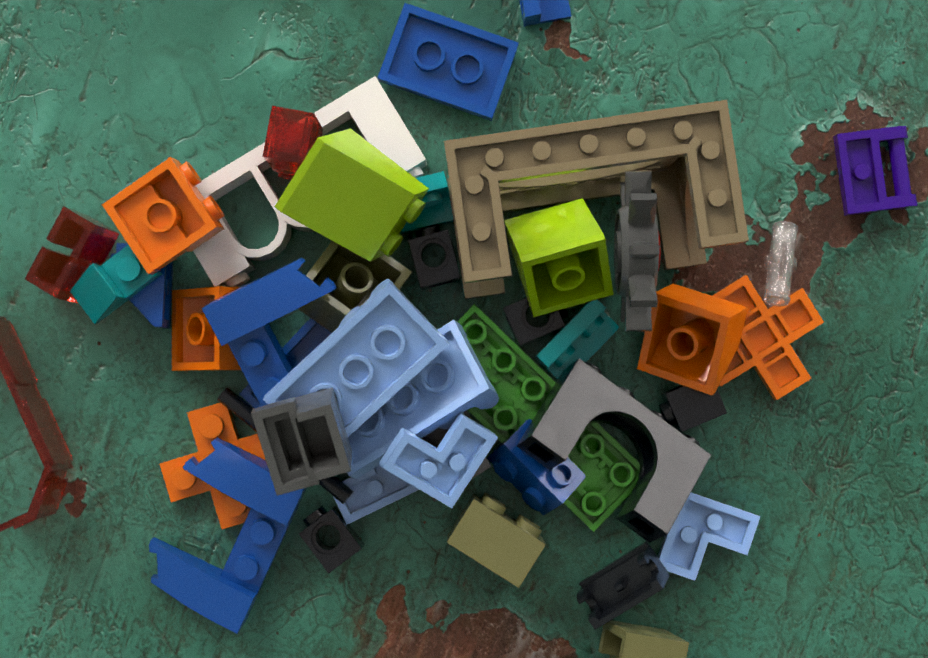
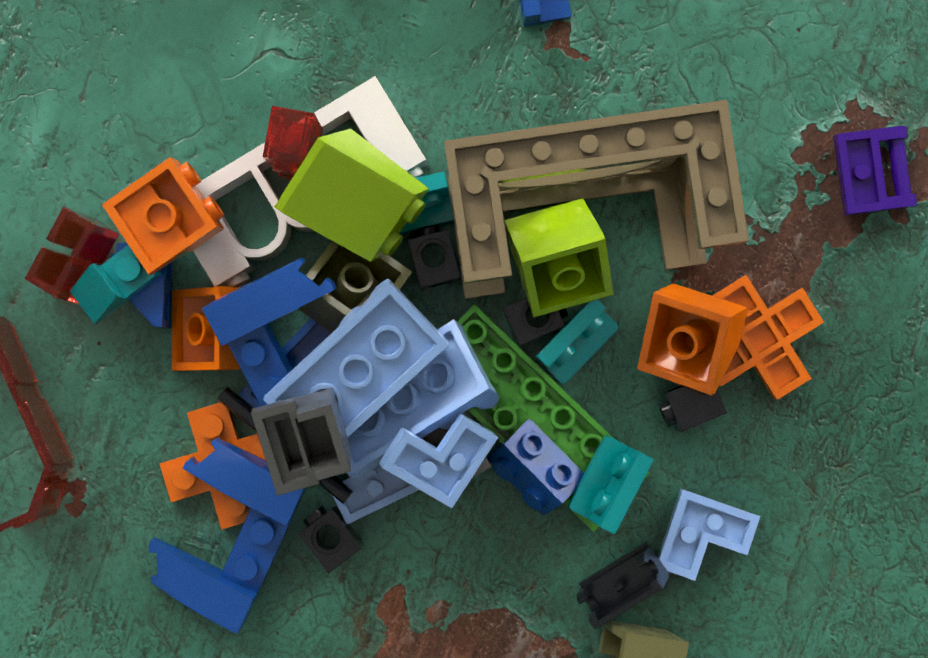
(448, 61): blue plate -> none
(496, 539): olive brick -> none
(610, 483): none -> teal bracket
(637, 251): dark grey gear -> none
(666, 457): arch -> none
(783, 240): clear pin -> none

